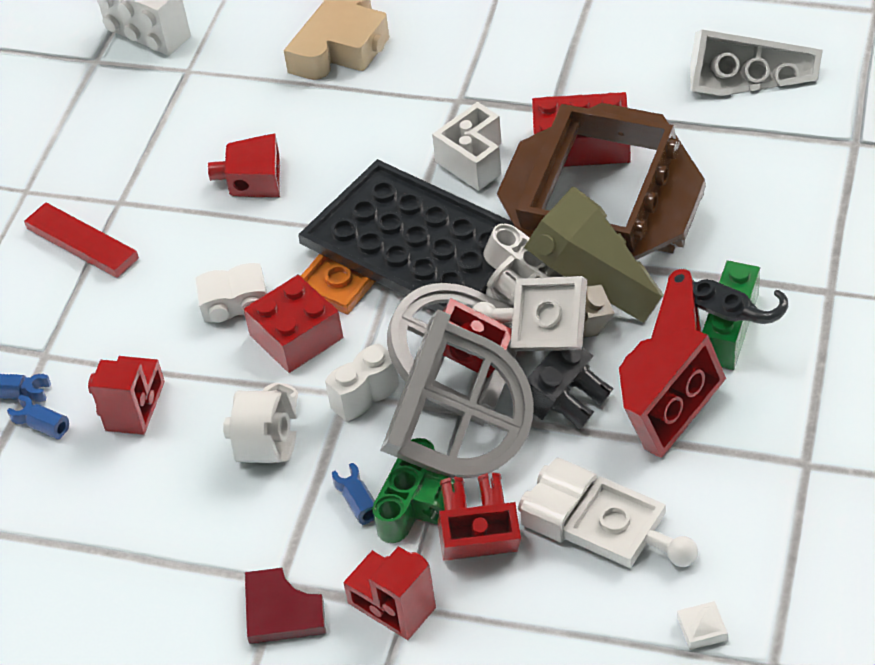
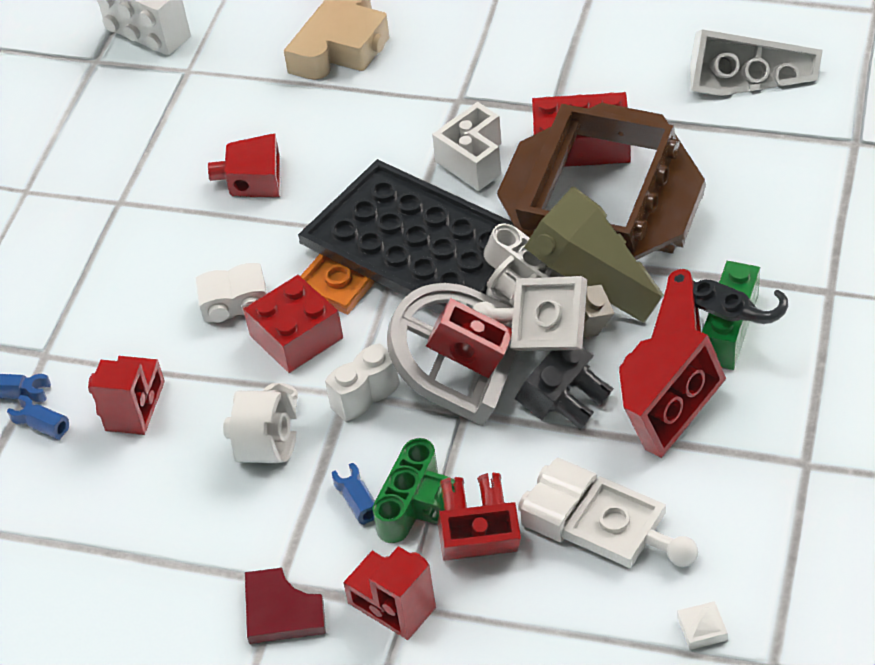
(81, 239): red tile -> none
(420, 387): light grey window -> none

